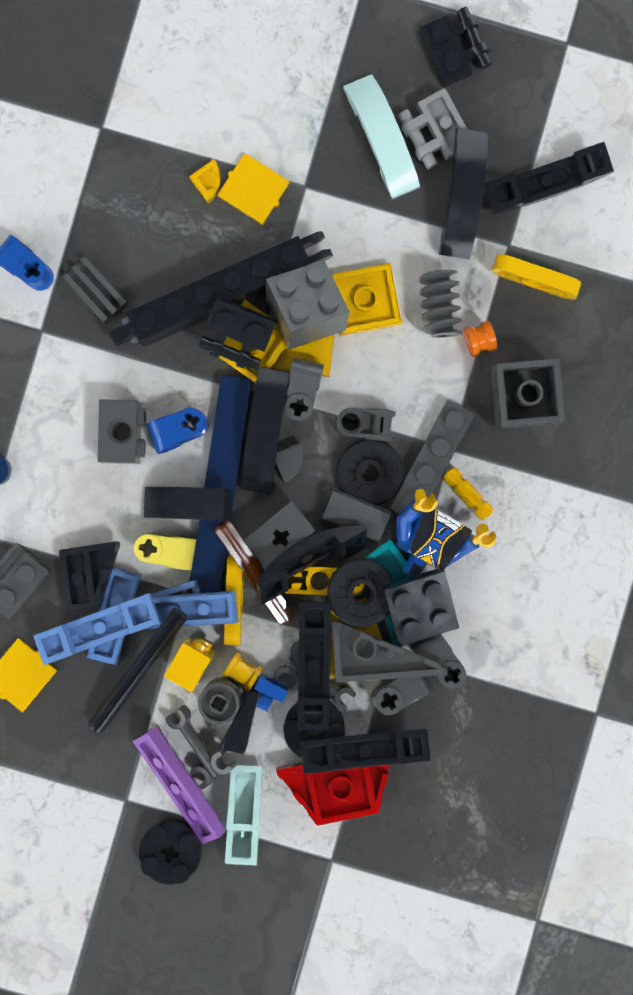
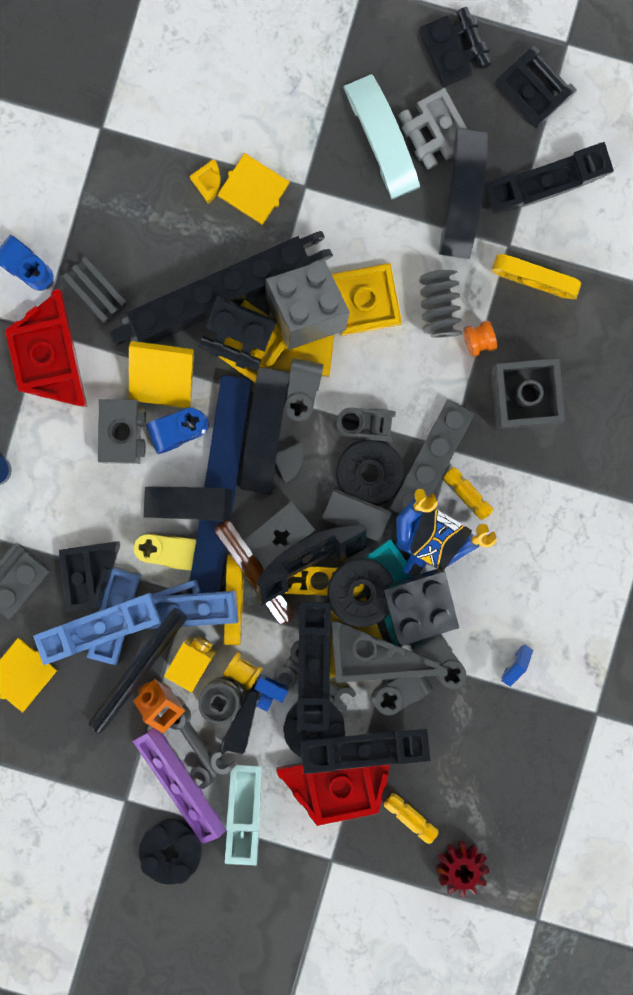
(46, 354): none -> red wing
(152, 700): none -> orange brick
(160, 374): none -> yellow tile
(411, 818): none -> yellow axle
(465, 881): none -> dark red gear
(519, 667): none -> blue tile
(529, 93): none -> black plate

